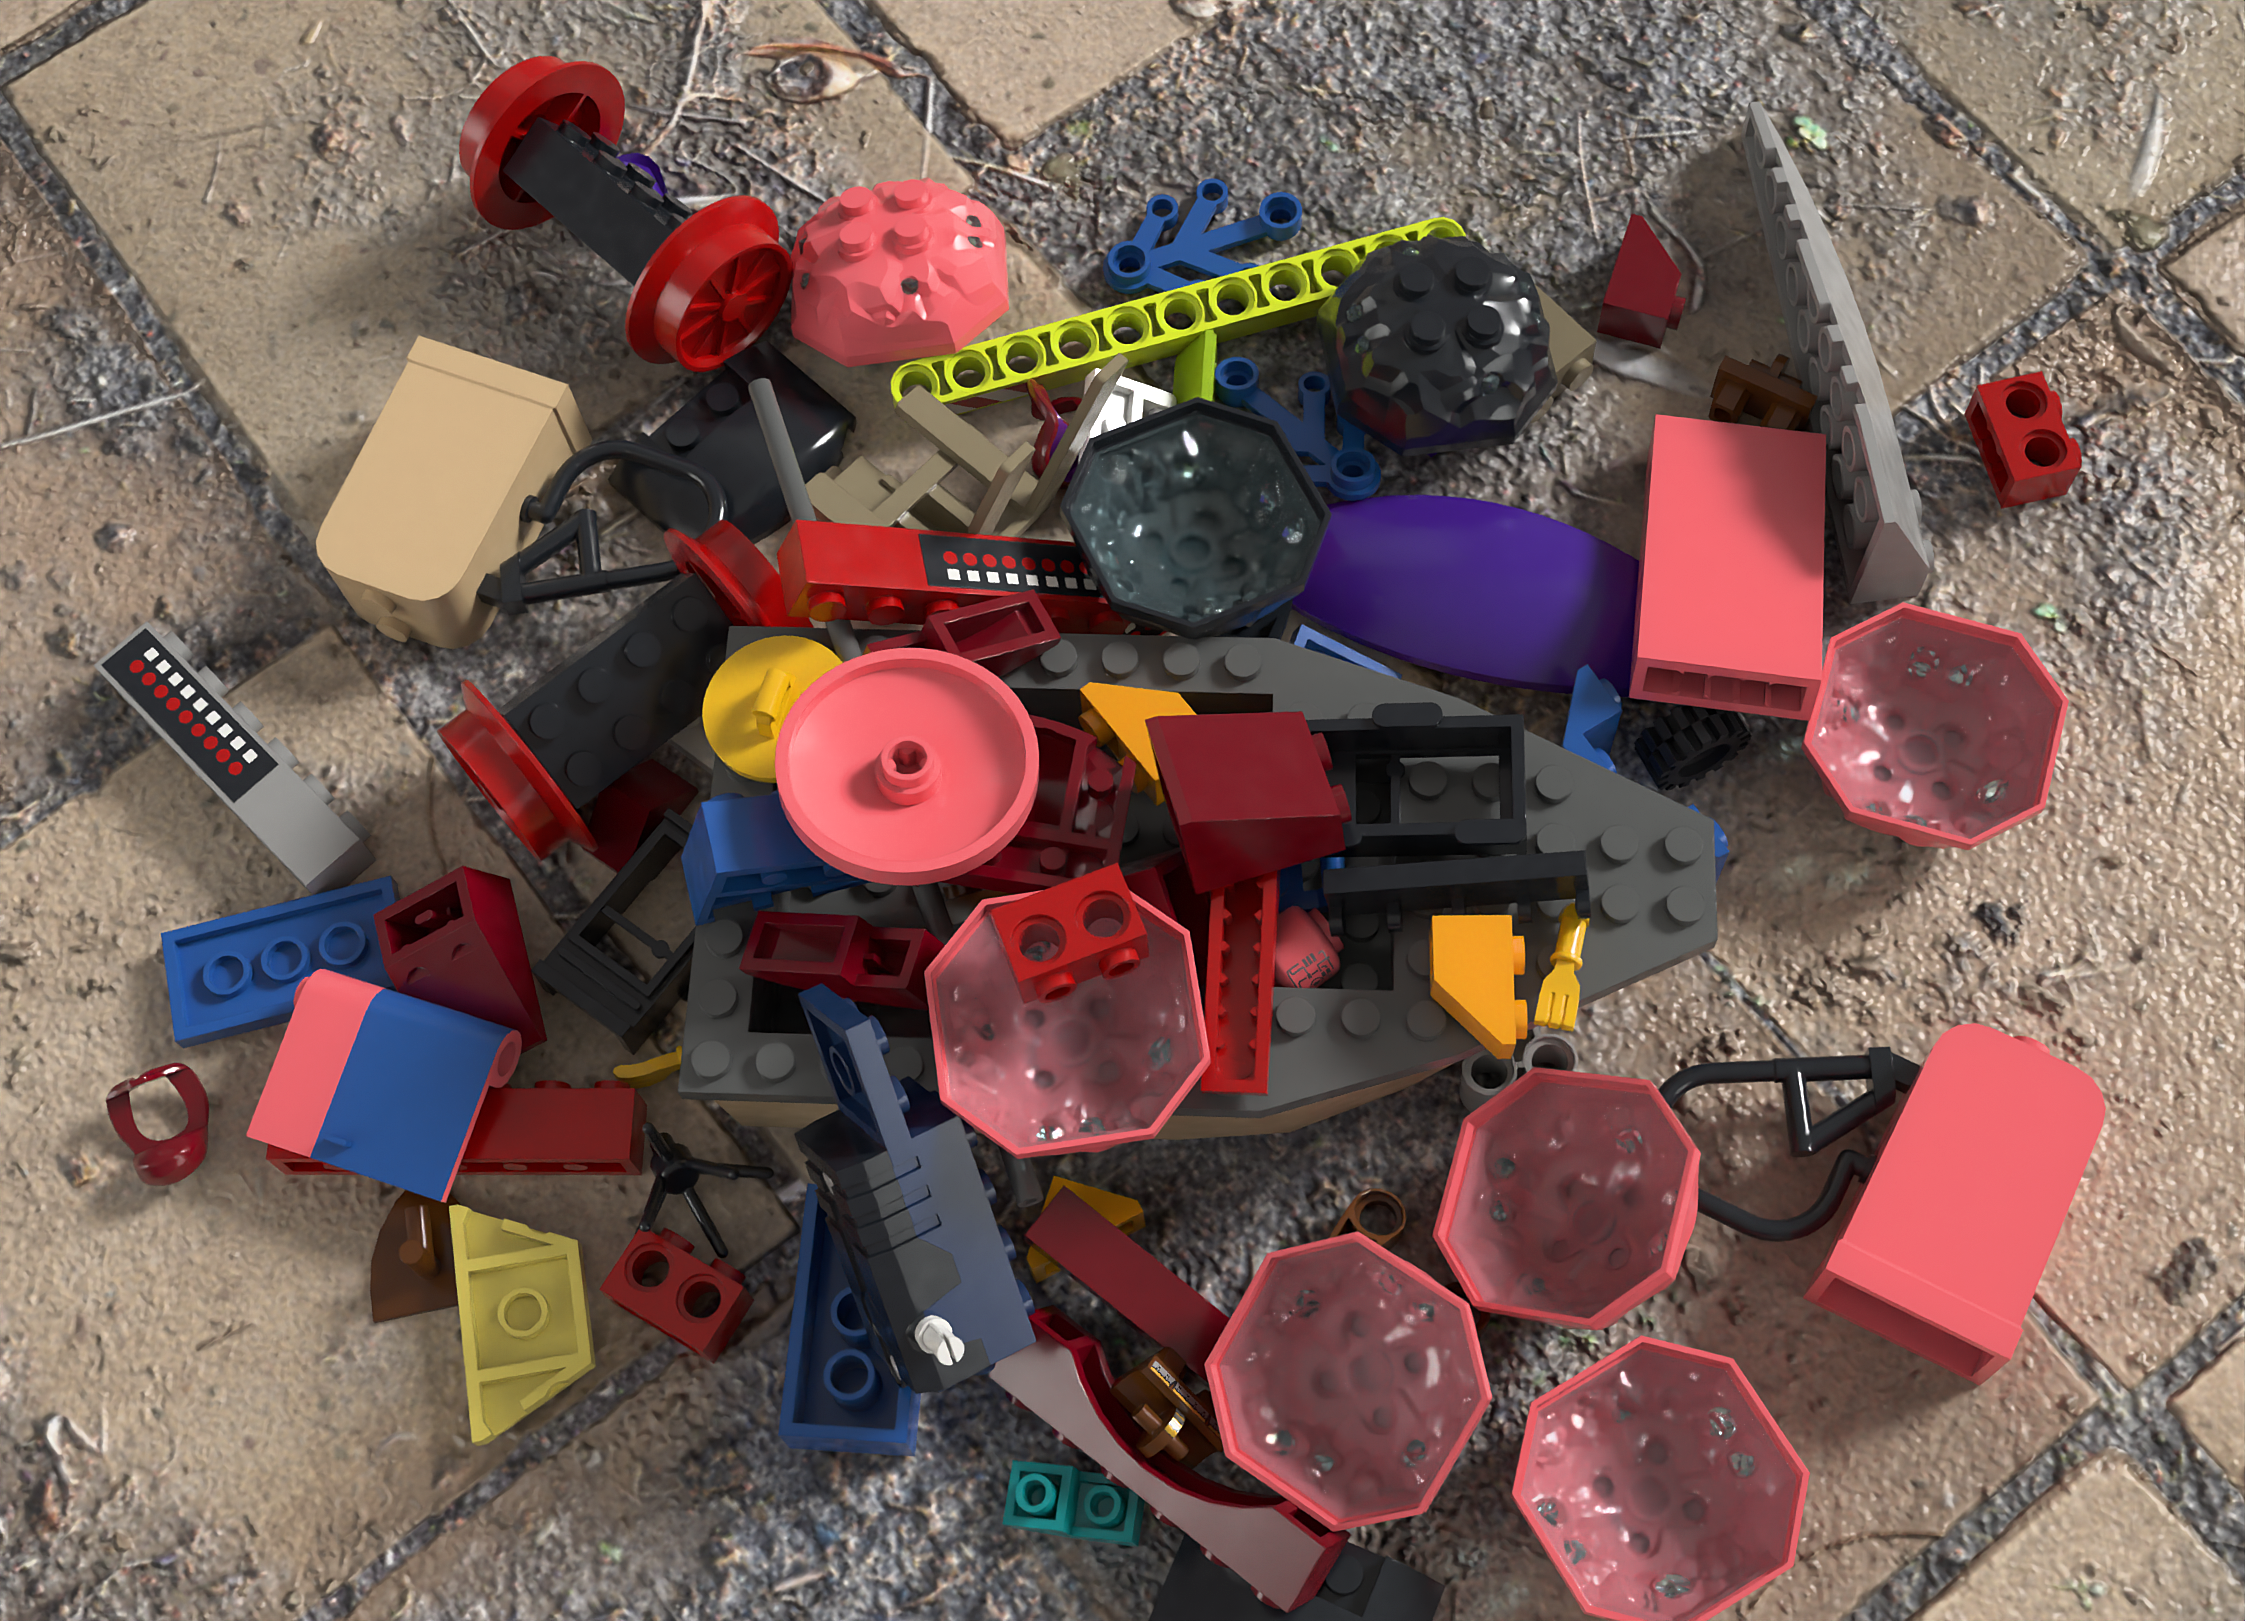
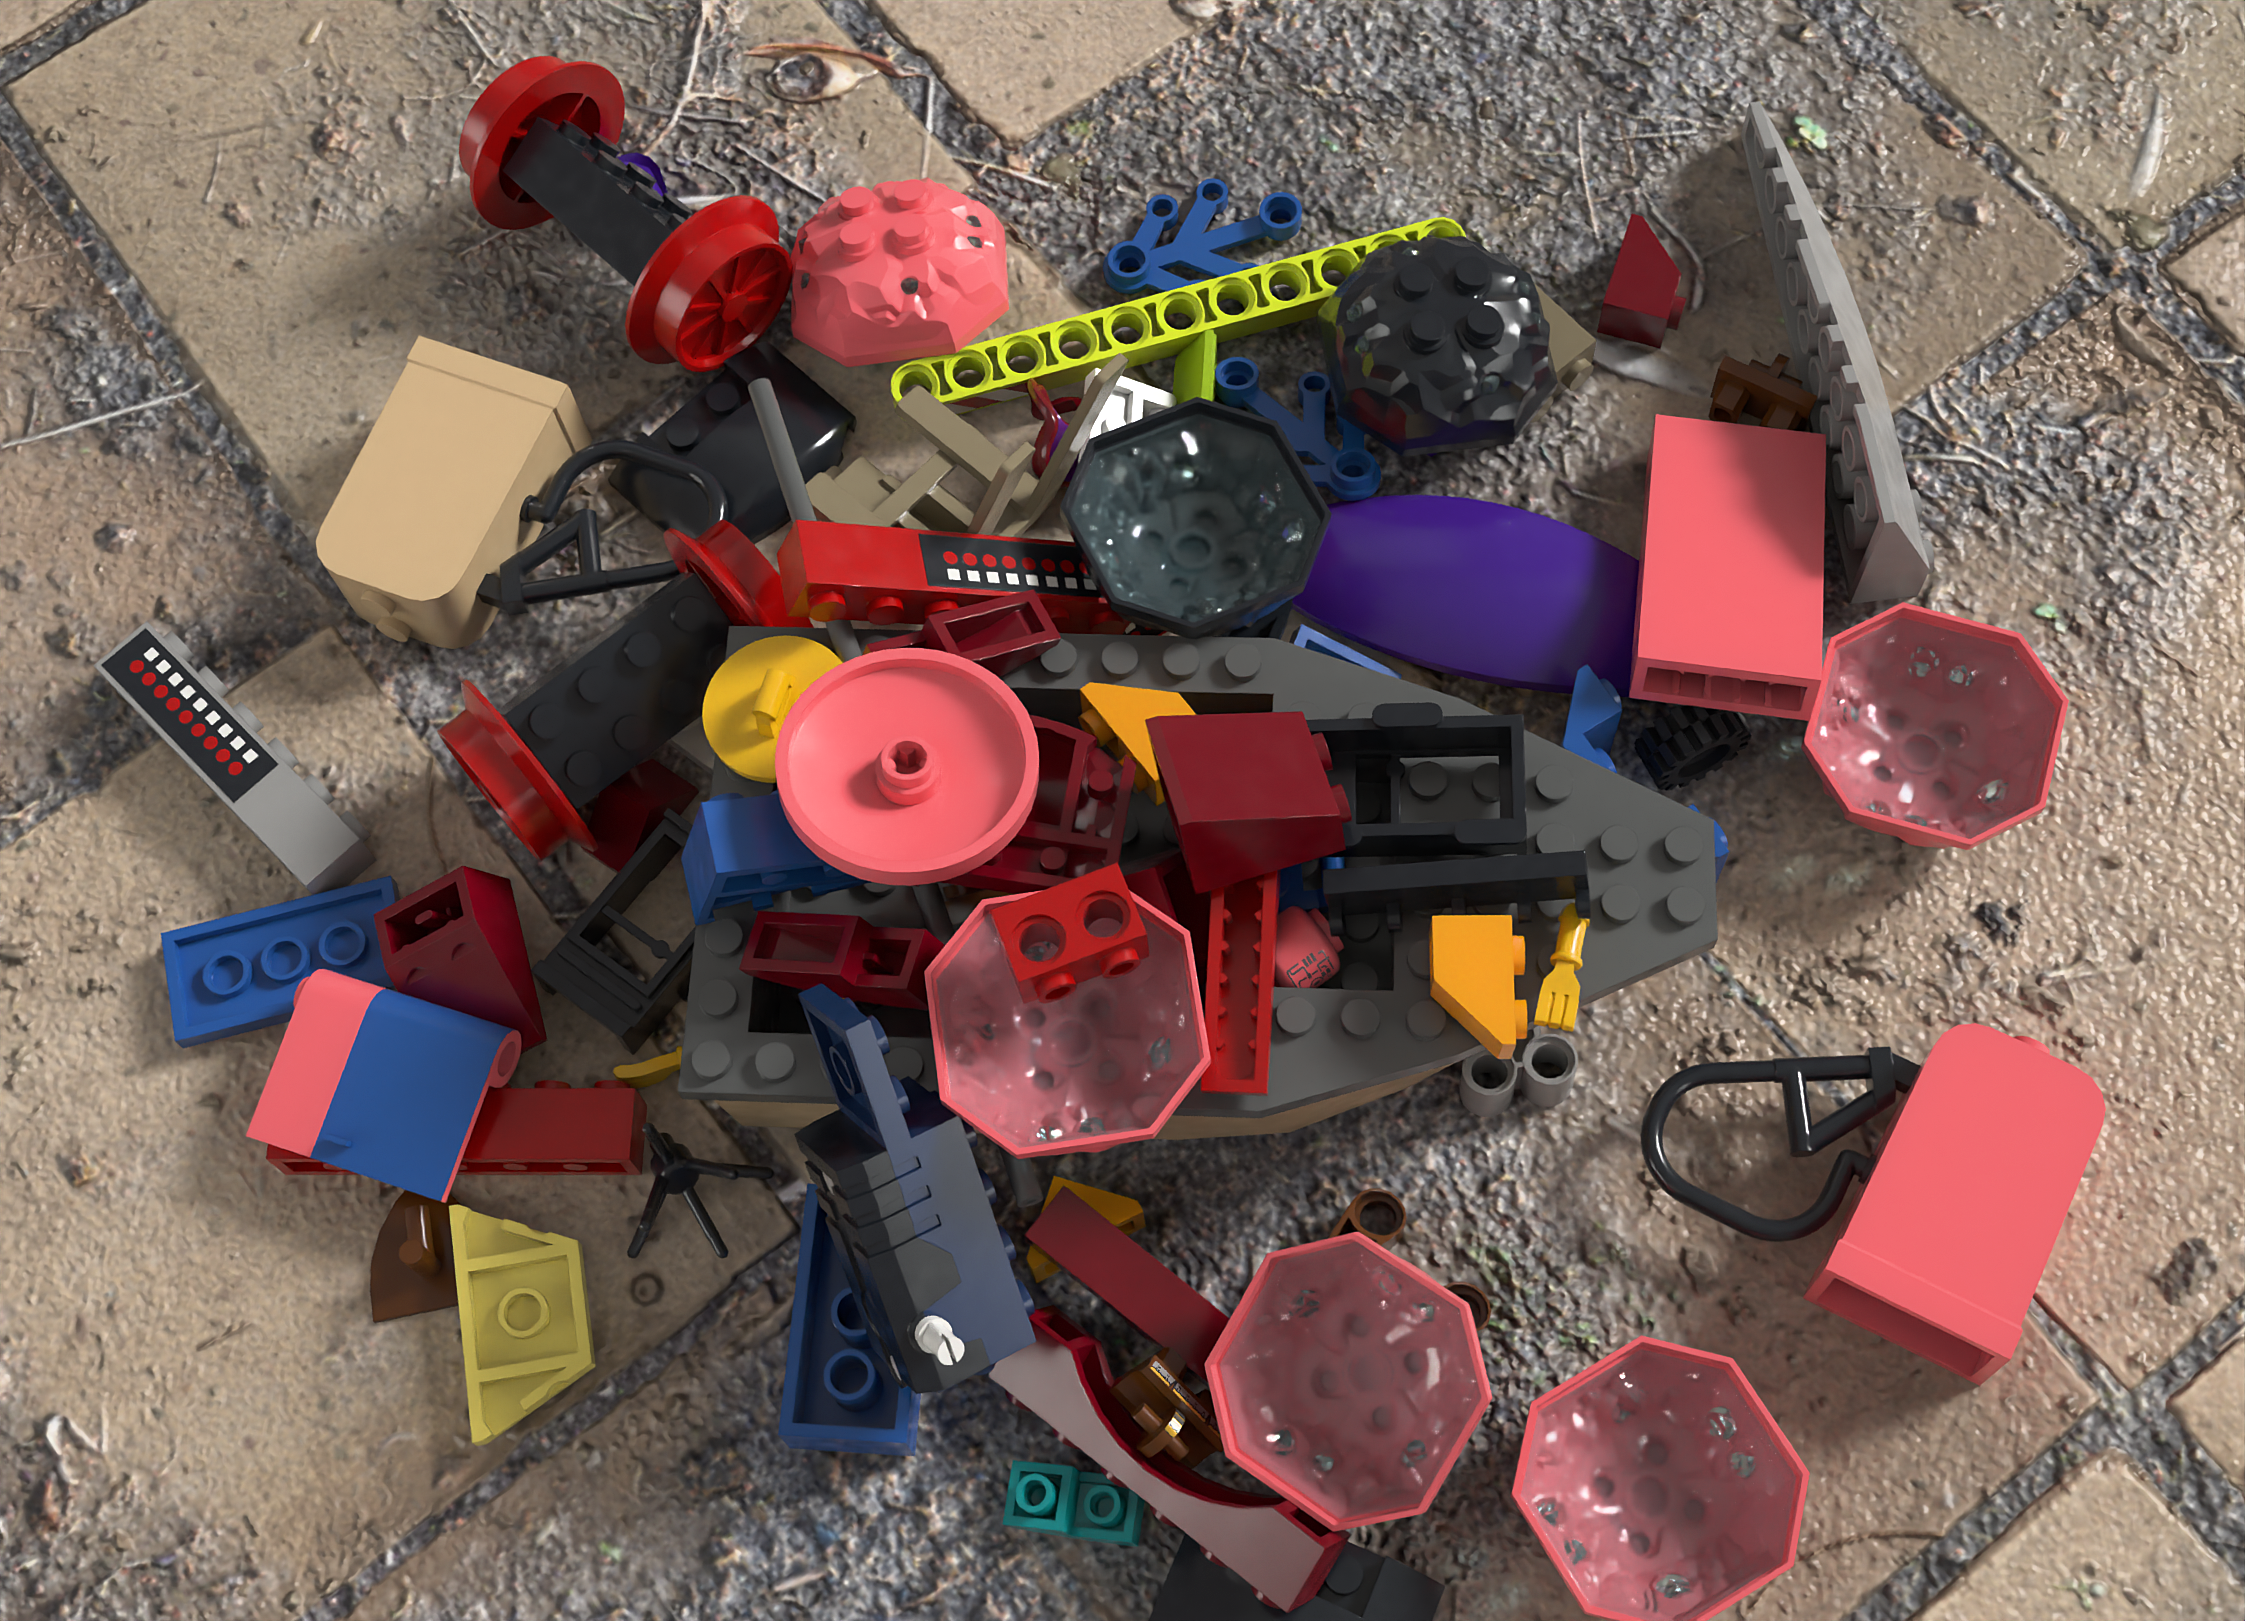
(169, 1159): dark red piece -> none
(671, 1303): red brick -> none
(1569, 1199): clear light blue rock -> none
(2010, 441): red brick -> none

